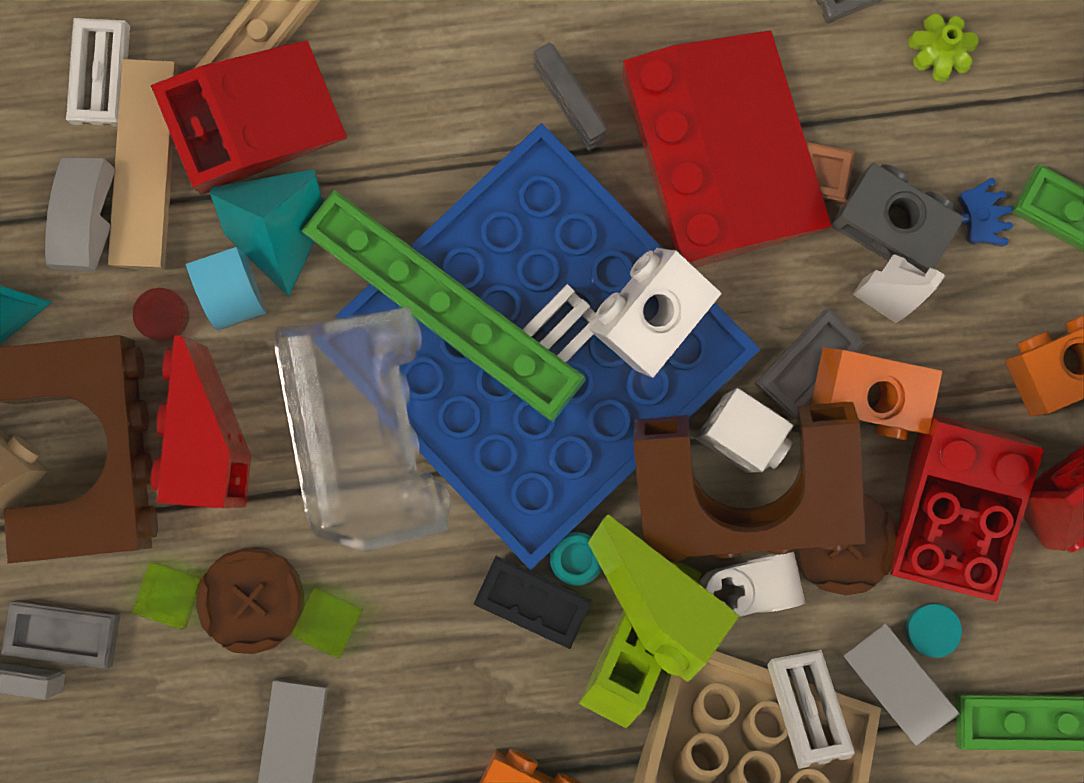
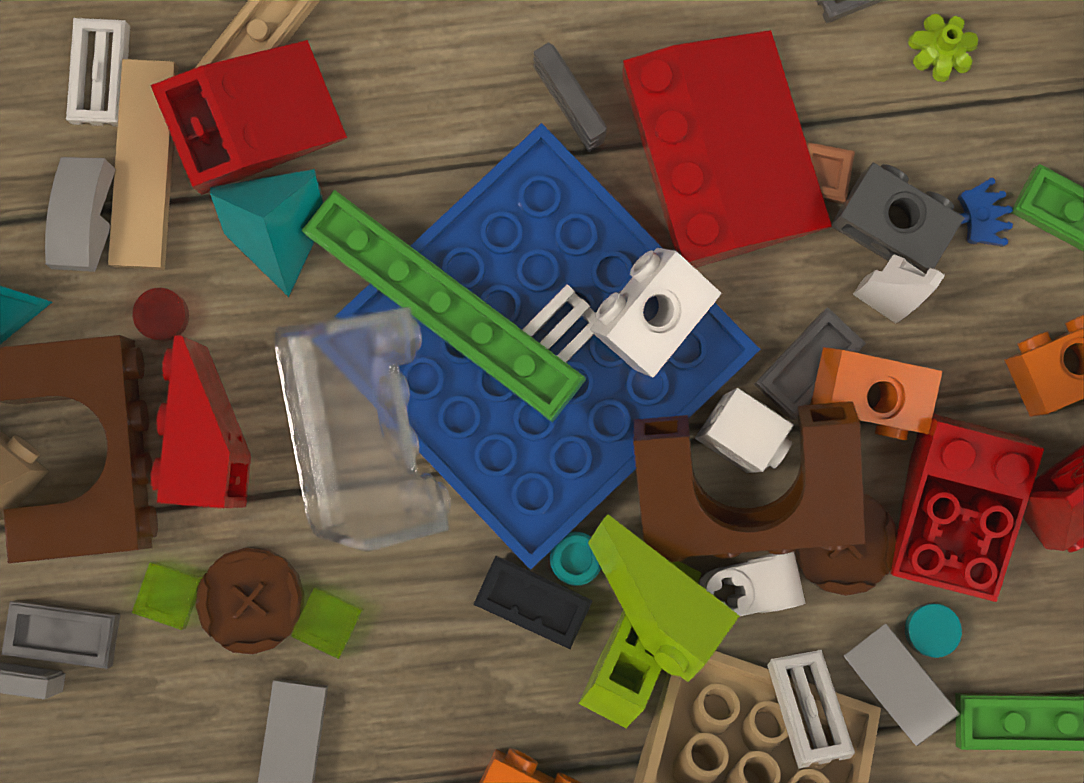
(226, 288): medium azure brick -> none

